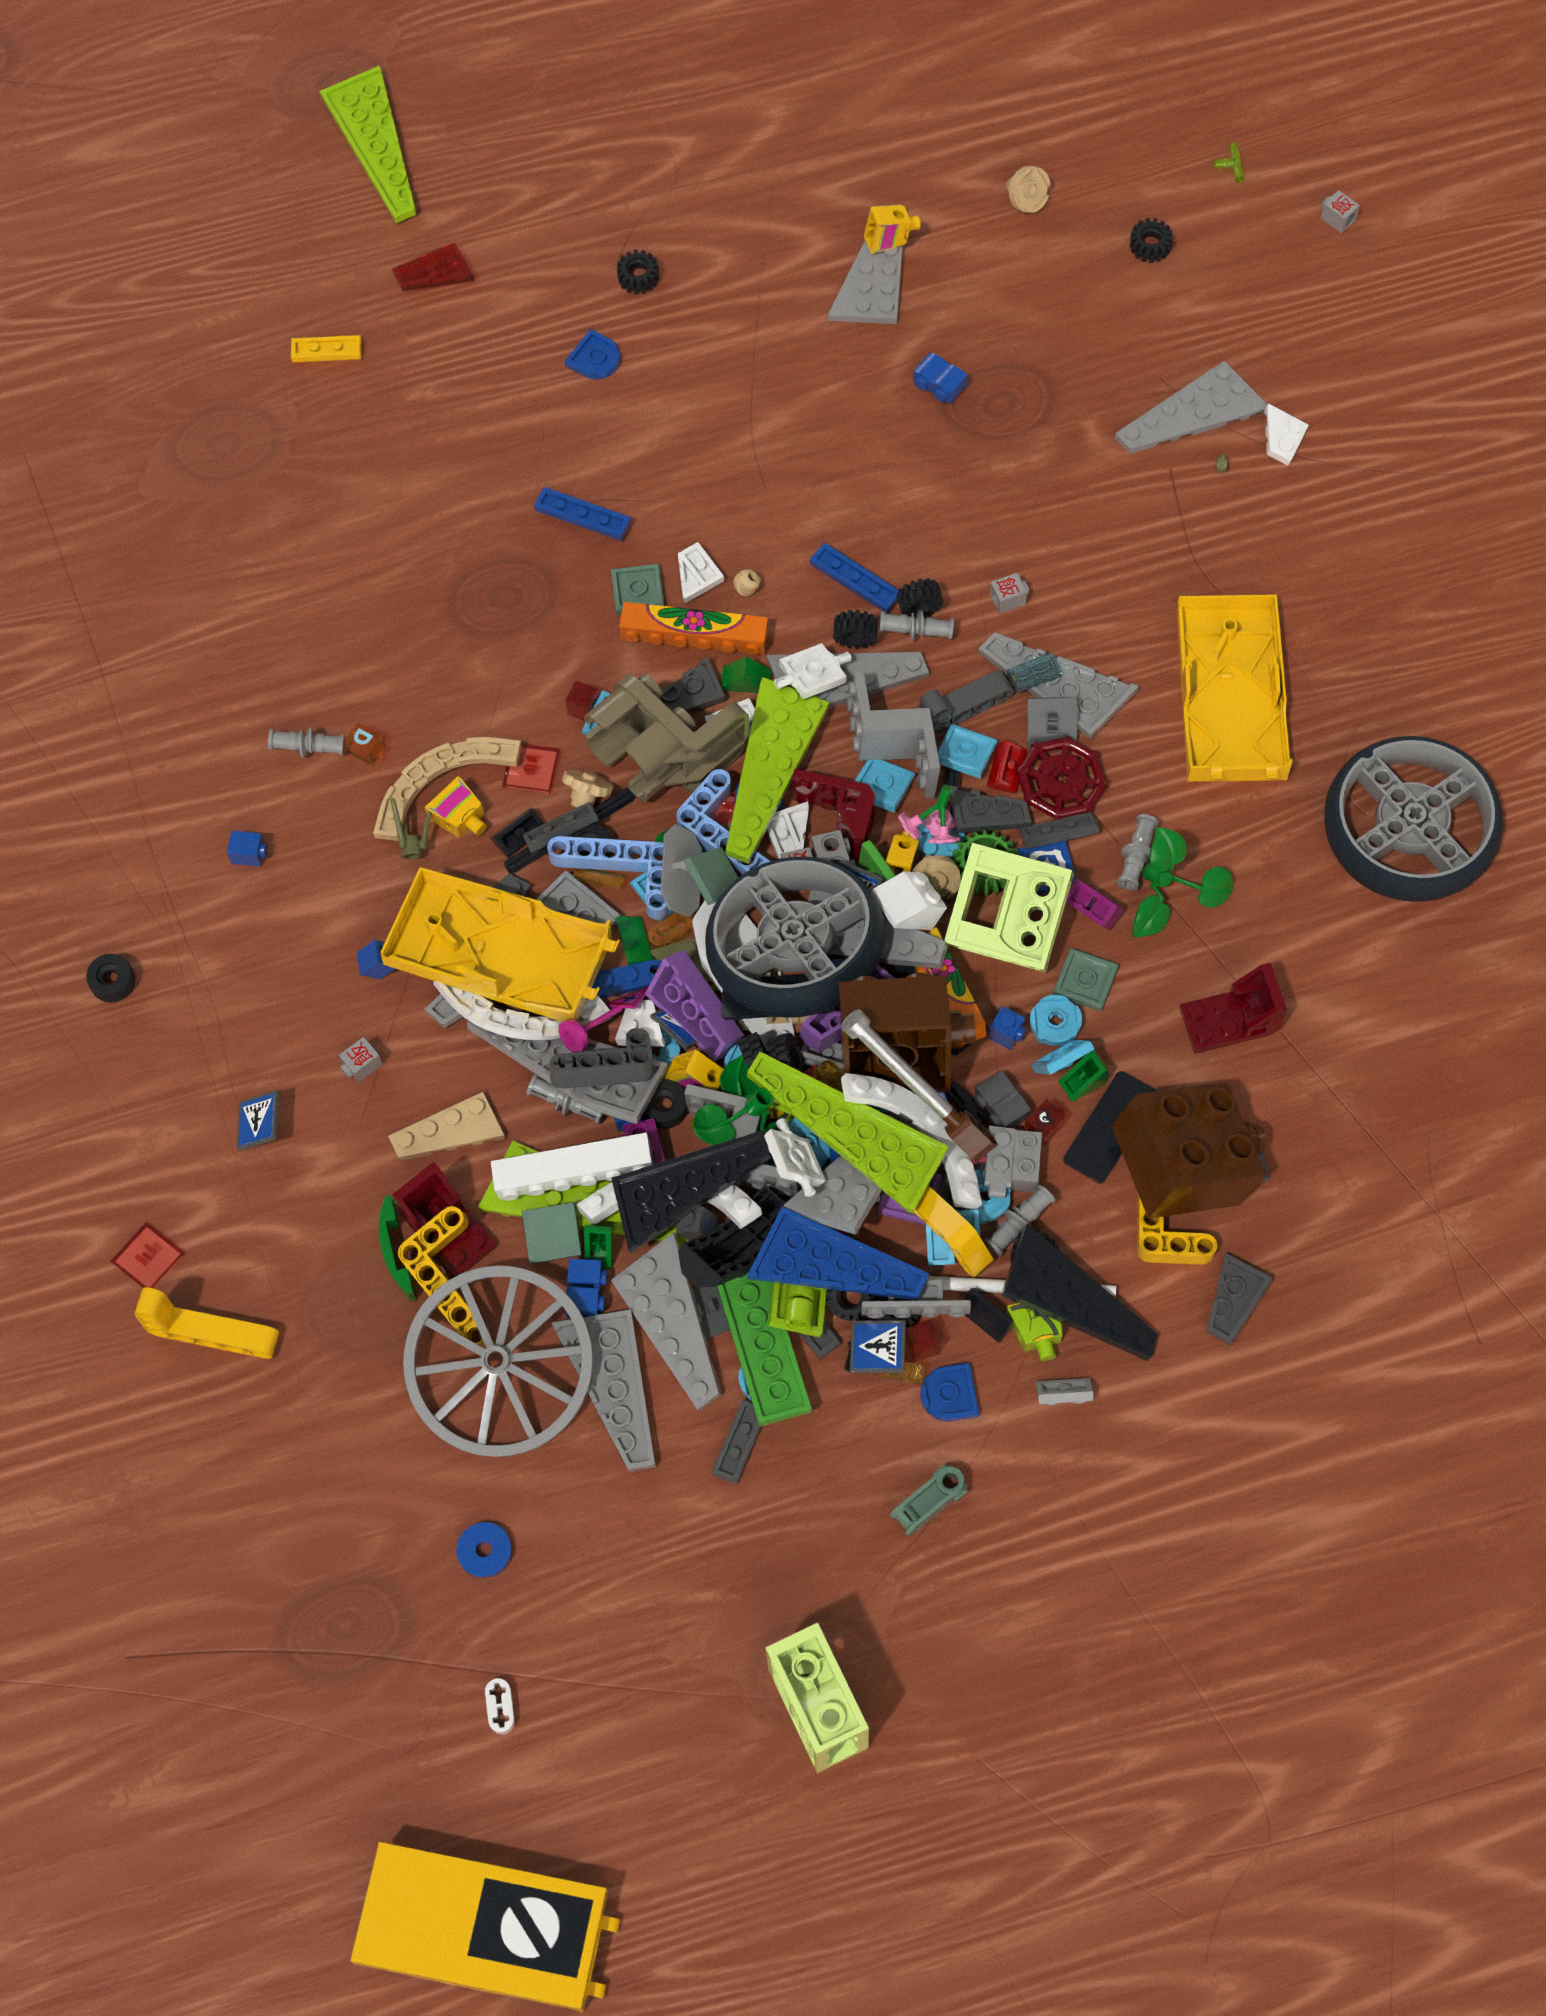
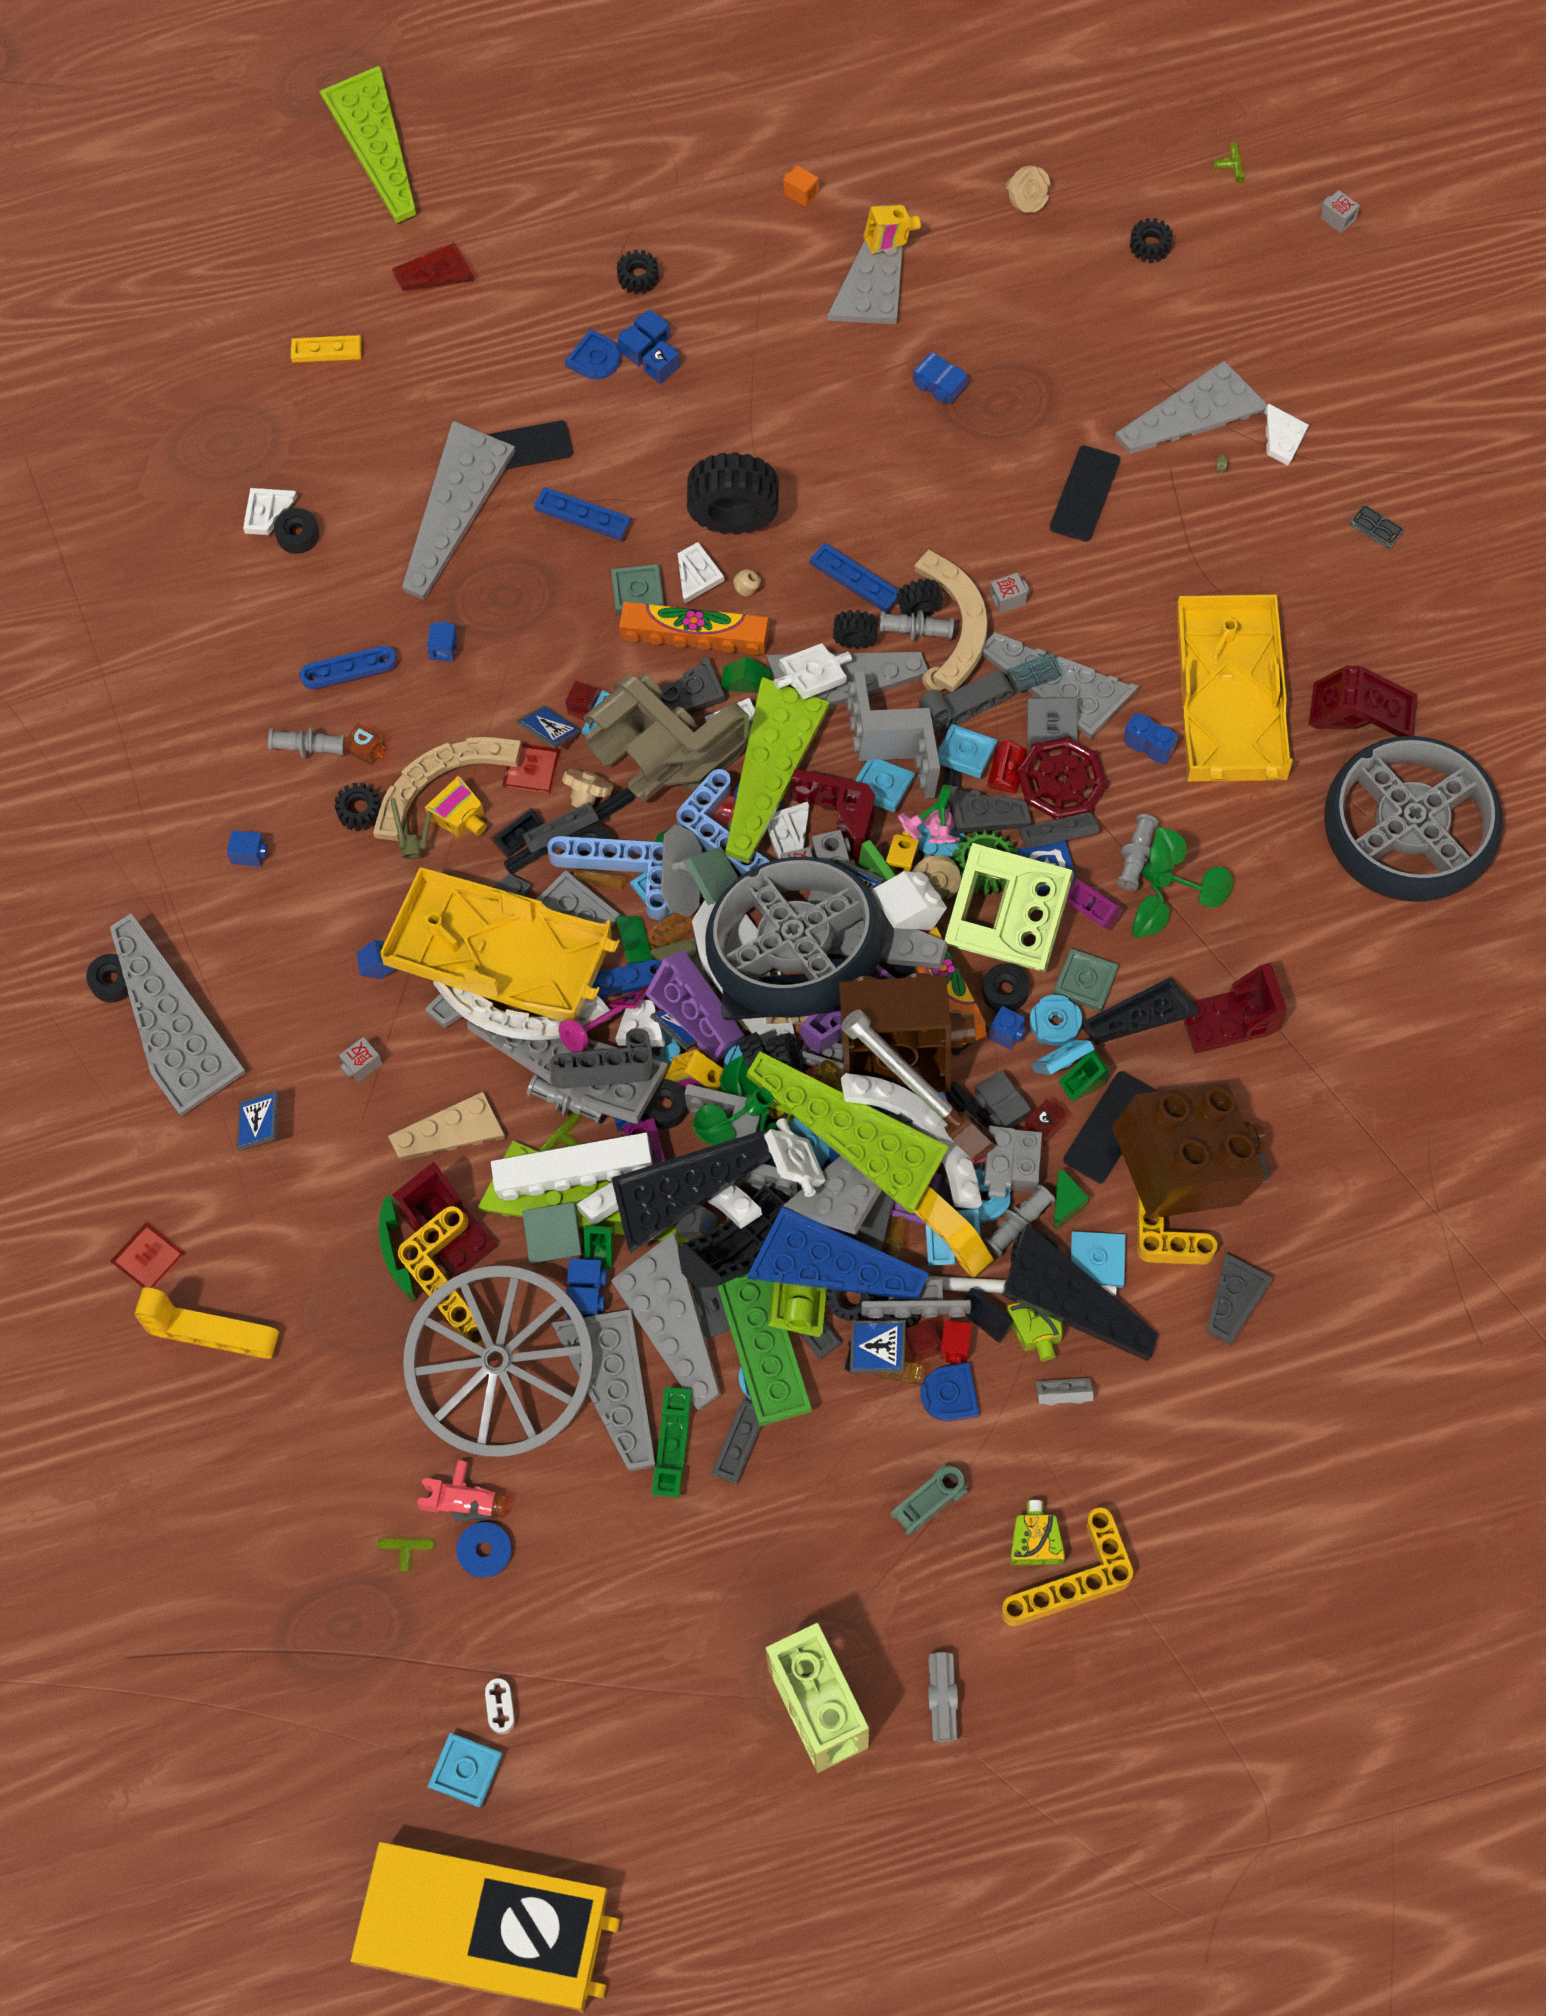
(178, 1039): none -> light grey wing
(264, 508): none -> white wing
(296, 518): none -> black tyre
(348, 667): none -> blue plate
(355, 794): none -> black tyre
(405, 1547): none -> clear neon green piece
(442, 641): none -> blue brick
(461, 486): none -> light grey wing
(463, 1501): none -> coral piece
(465, 1770): none -> medium azure plate
(537, 443): none -> black piece
(549, 726): none -> piece
(561, 1134): none -> clear neon green piece
(647, 331): none -> blue piece
(661, 362): none -> blue brick
(672, 1442): none -> green slope
(732, 493): none -> black tyre
(801, 185): none -> orange brick
(875, 1226): none -> dark grey tile
(895, 1241): none -> clear yellow pin
(928, 680): none -> tan tile
(942, 1697): none -> light grey piece
(955, 1341): none -> red brick
(973, 616): none -> tan plate
(1005, 974): none -> black tyre
(1036, 1538): none -> torso
(1068, 1198): none -> green slope
(1077, 1582): none -> yellow beam
(1084, 493): none -> black piece
(1100, 1256): none -> medium azure plate
(1146, 1010): none -> black wing
(1153, 739): none -> blue brick
(1361, 696): none -> dark red bracket
(1376, 526): none -> tile

